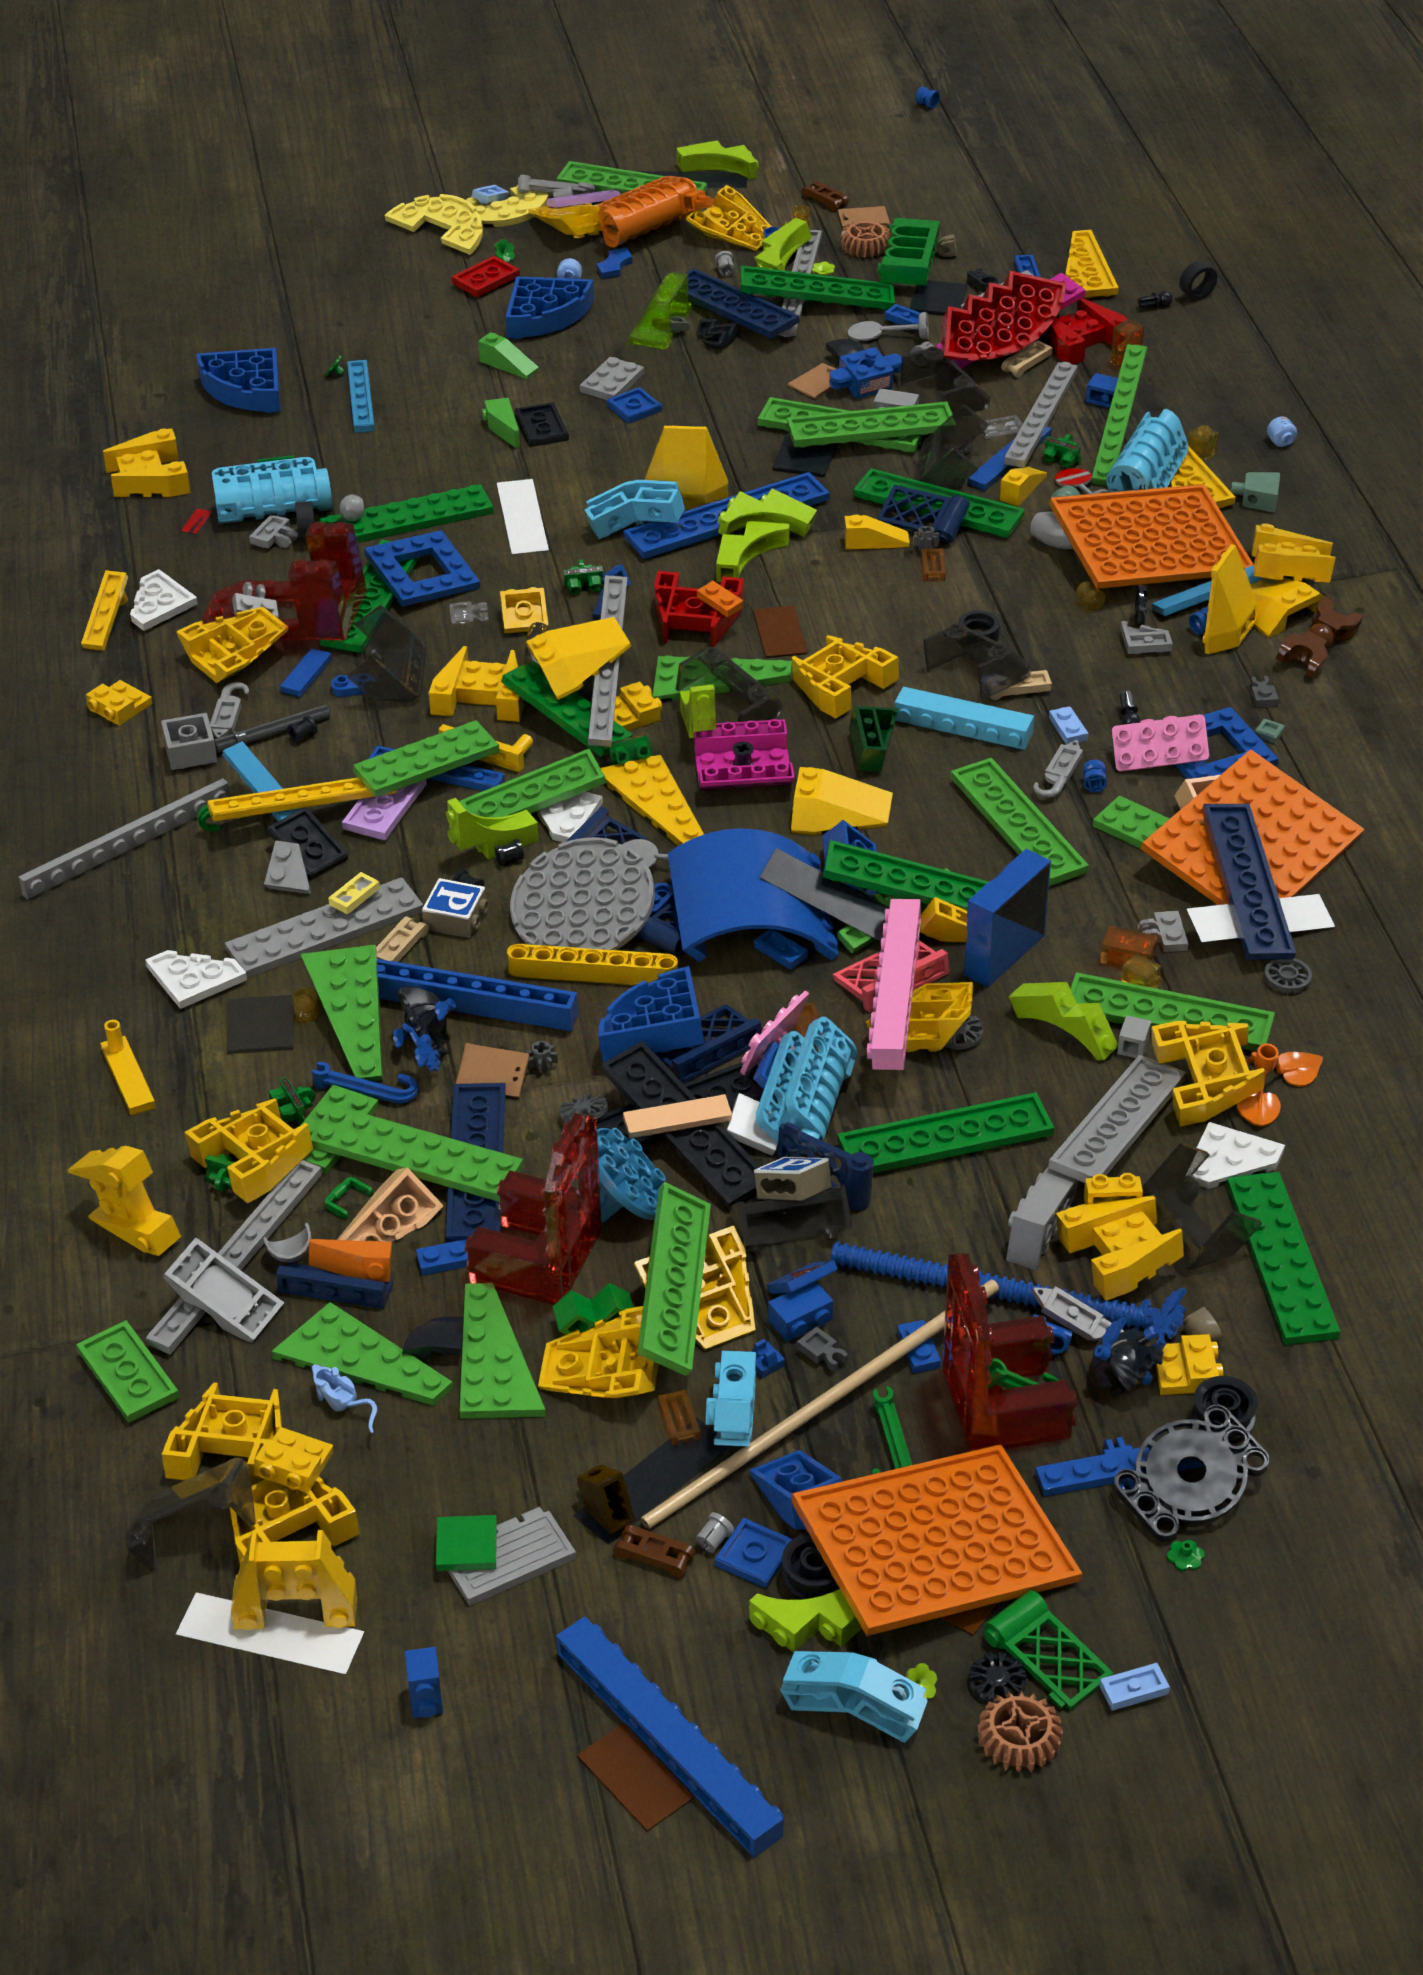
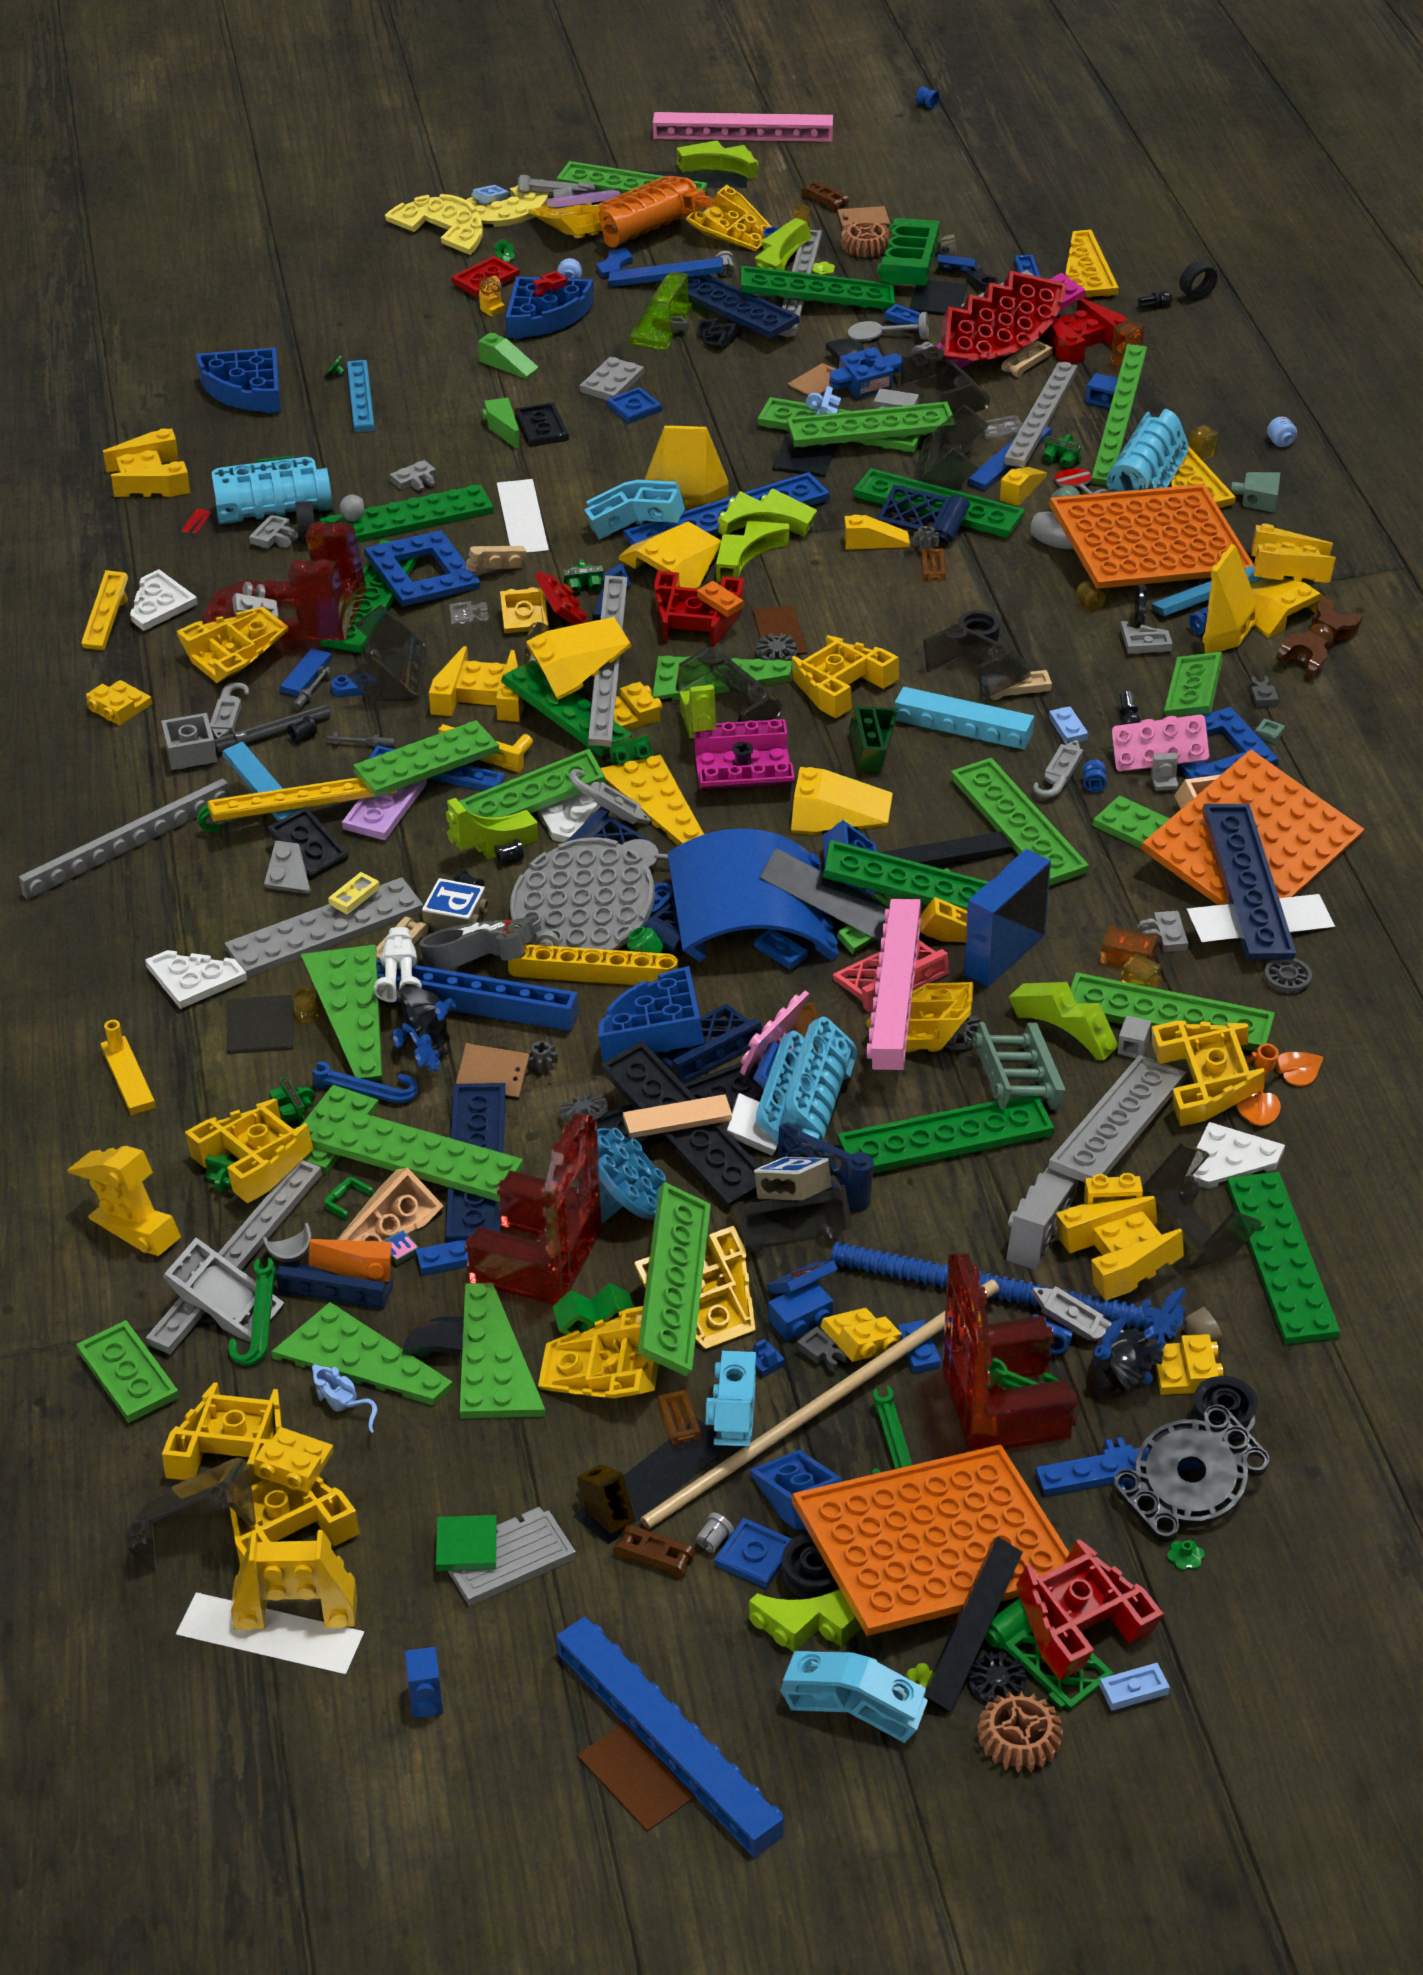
(261, 1316): none -> green piece
(304, 695): none -> dark grey piece
(373, 741): none -> dark grey piece
(397, 954): none -> white piece
(402, 1247): none -> tile
(414, 476): none -> light grey hinge
(472, 940): none -> dark grey animal
(490, 296): none -> leg
(495, 557): none -> tan plate
(547, 938): none -> light grey plate
(551, 281): none -> red plate
(561, 598): none -> red plate
(610, 799): none -> light grey plate
(644, 940): none -> green head
(659, 272): none -> blue tile
(679, 550): none -> yellow wedge
(743, 126): none -> bright pink brick
(776, 647): none -> dark grey wheel
(825, 404): none -> light blue hips
(861, 1333): none -> yellow plate
(955, 850): none -> black tile
(964, 264): none -> blue plate
(972, 1624): none -> black tile
(1036, 1055): none -> sand green fence
(1078, 1598): none -> red wedge
(1164, 771): none -> light grey bracket
(1193, 684): none -> bright green plate

